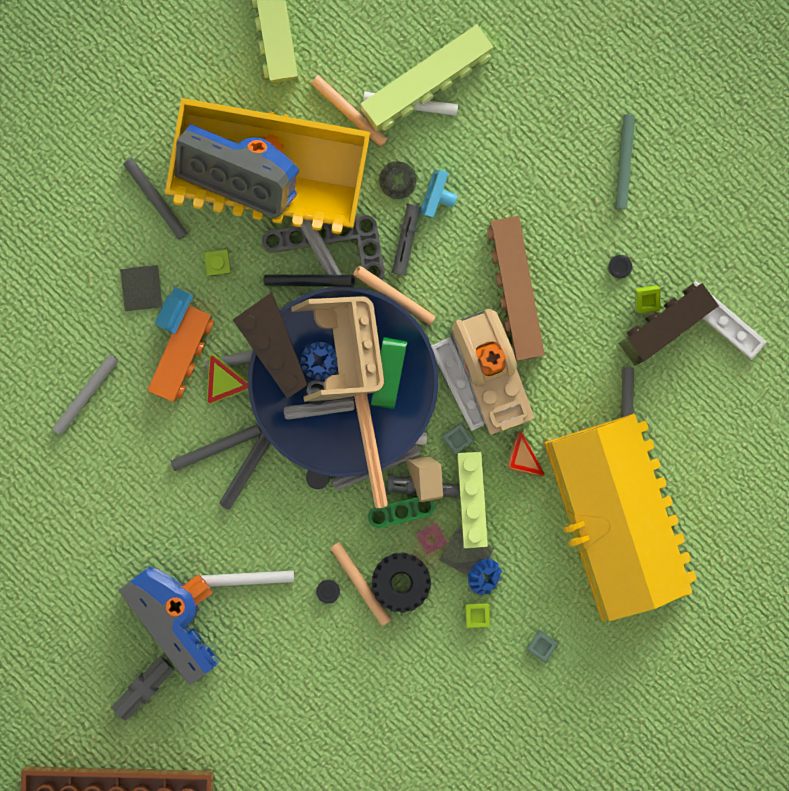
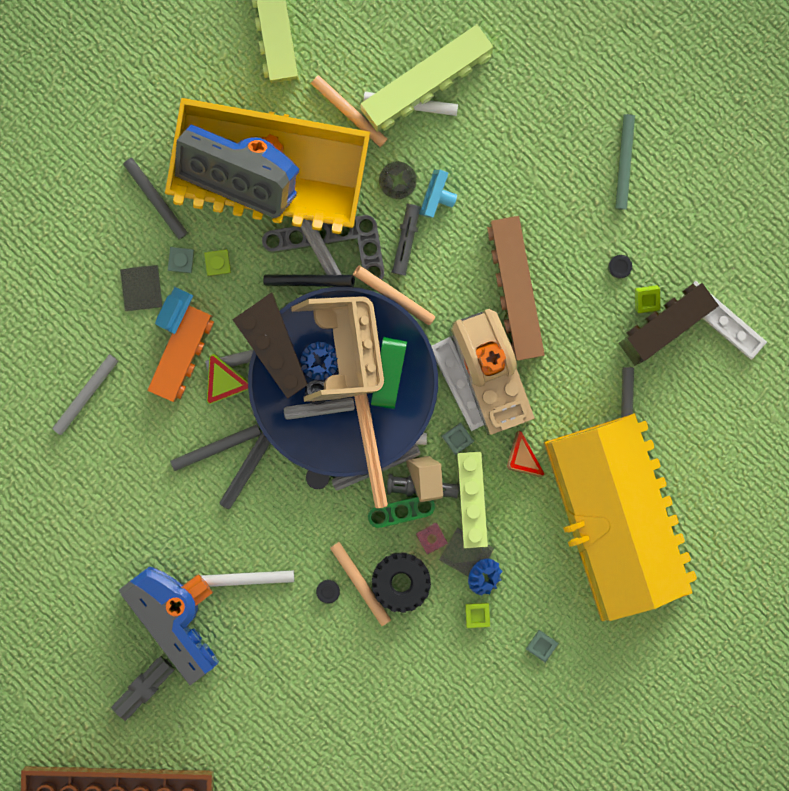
(181, 260): none -> sand green plate

